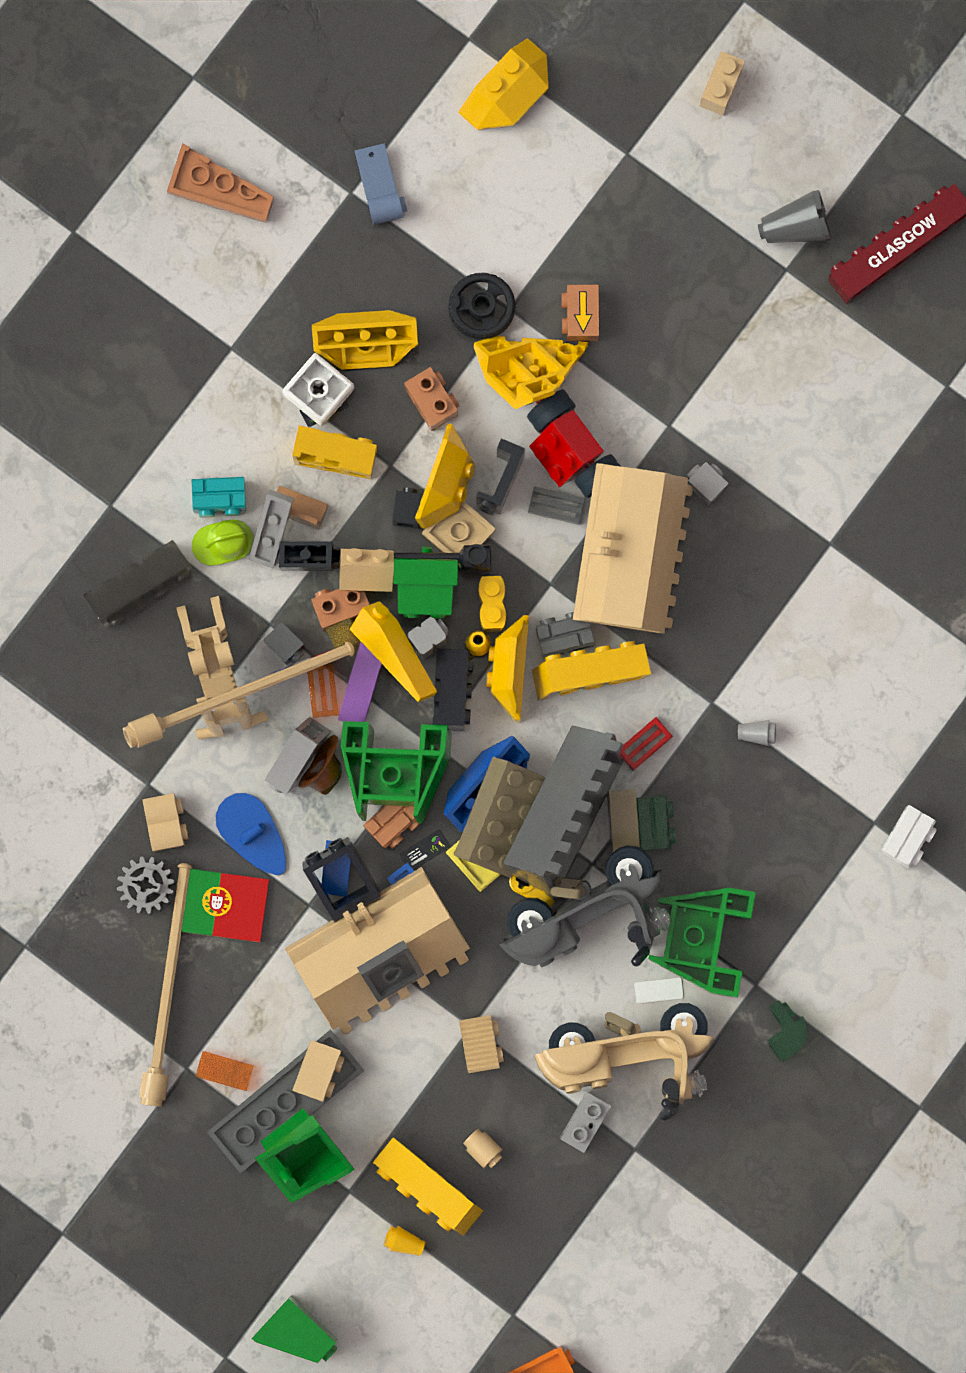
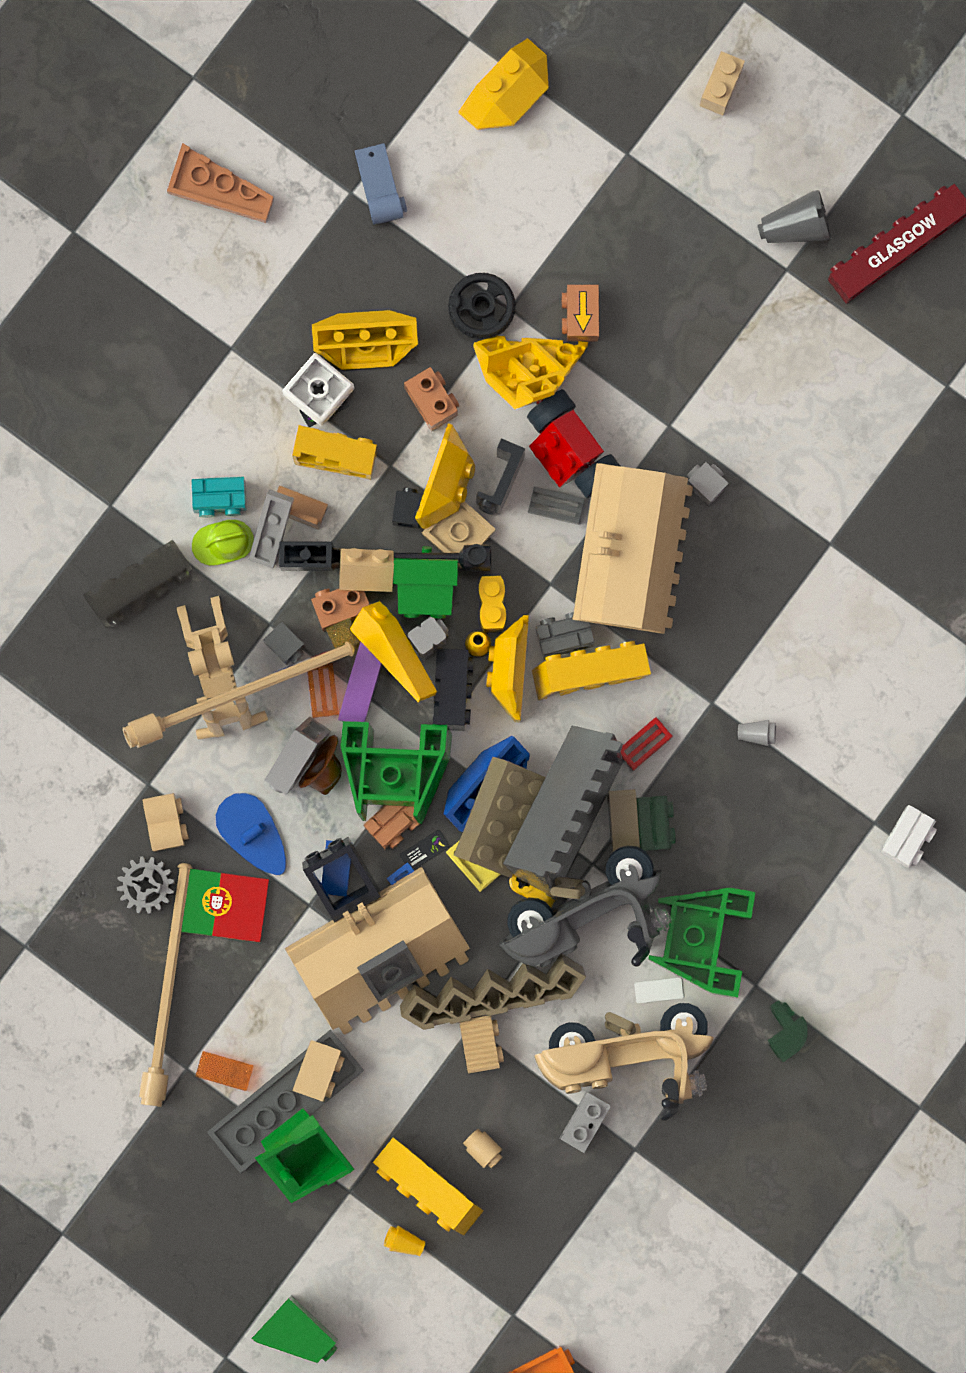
(493, 994): none -> dark tan brick

